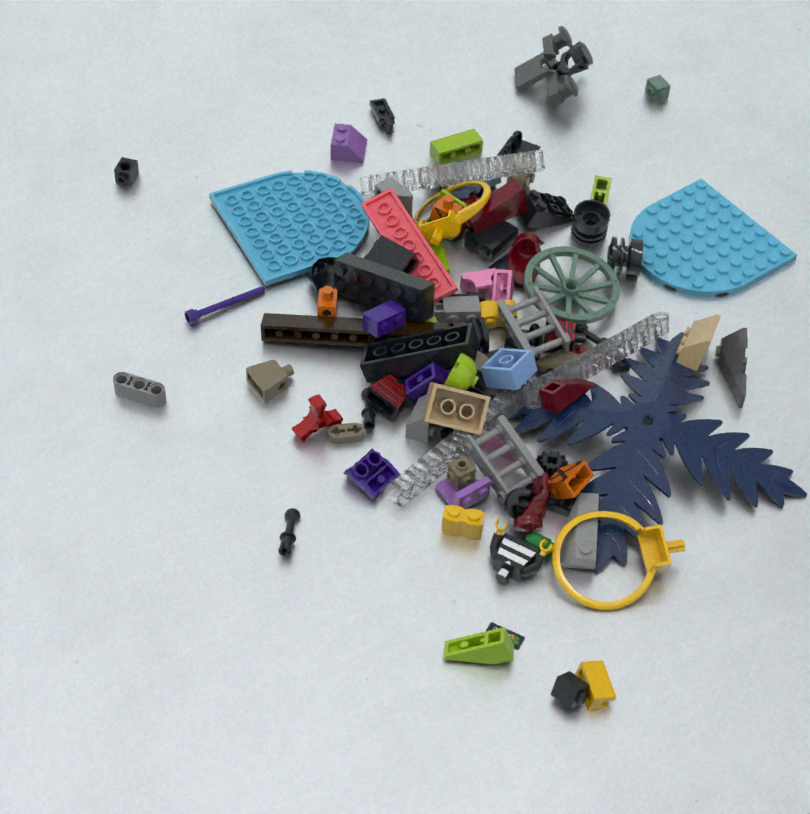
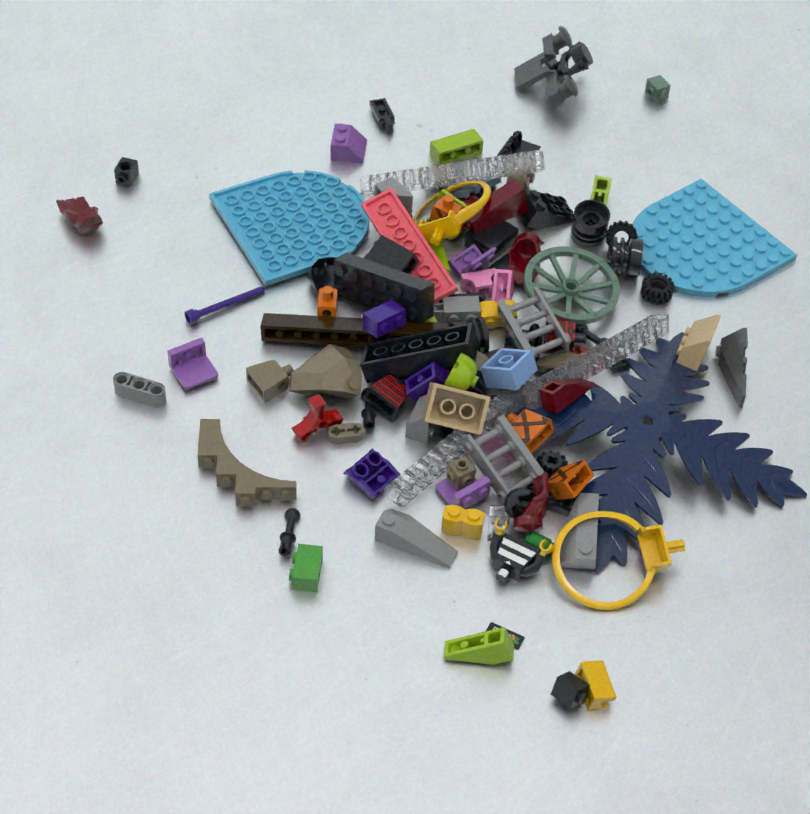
(80, 214): none -> dark red hair
(191, 364): none -> medium lavender bracket
(232, 473): none -> dark tan arch
(307, 567): none -> bright green brick
(329, 372): none -> dark tan brick
(409, 535): none -> light grey wedge
(470, 260): none -> medium lavender bracket
(496, 512): none -> clear slope
(531, 428): none -> orange torso
(621, 226): none -> black tyre
(659, 281): none -> black tyre

